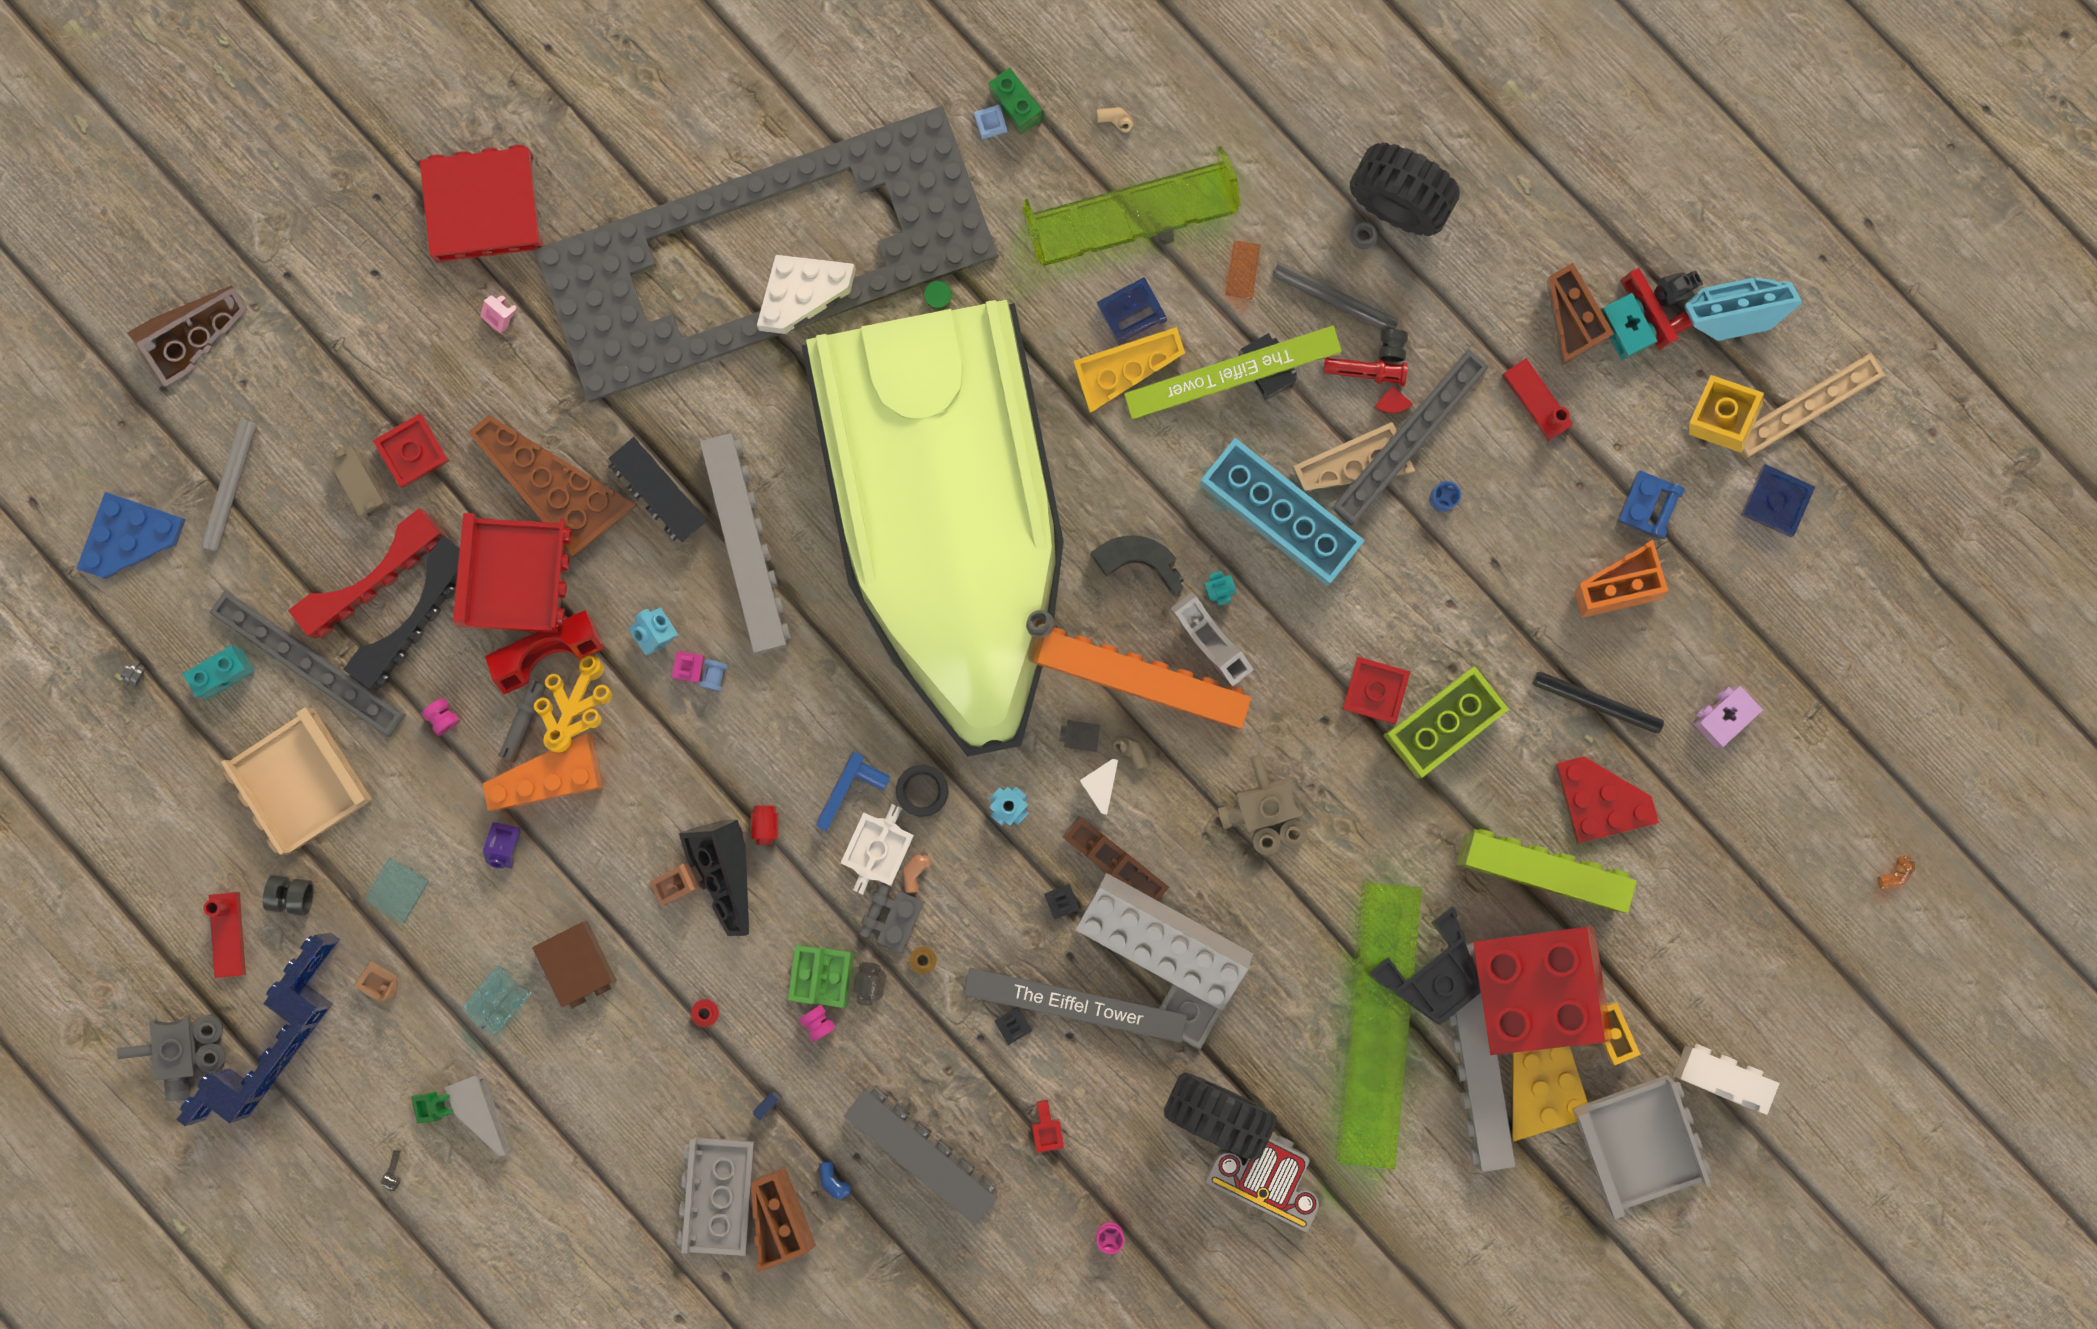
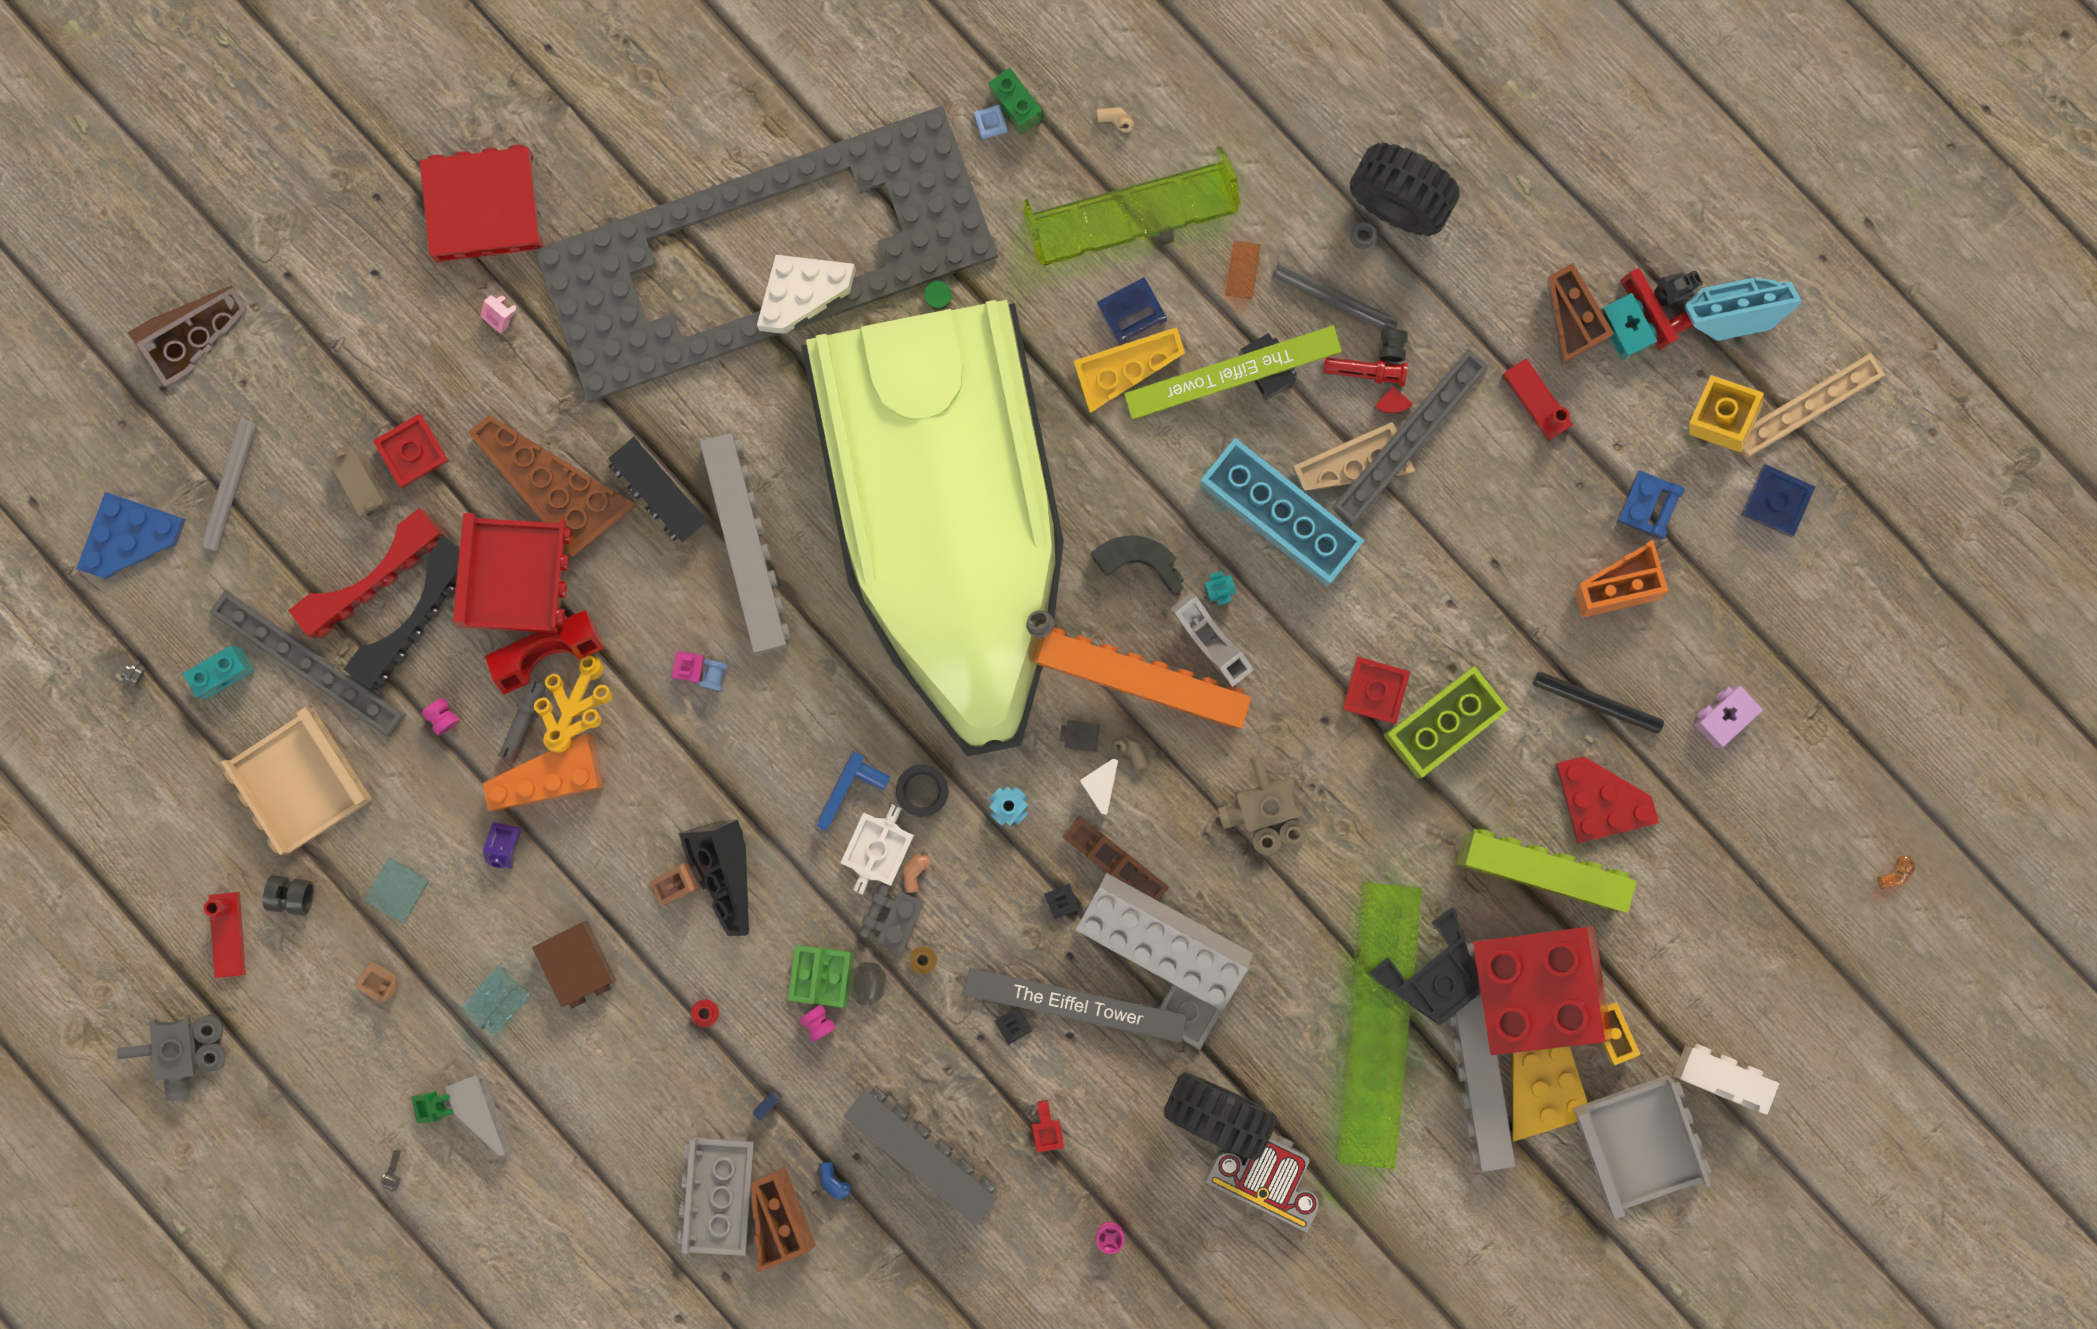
(296, 1003): clear blue bracket -> none
(652, 630): medium azure brick -> none
(764, 824): red brick -> none
(1449, 493): blue wheel -> none

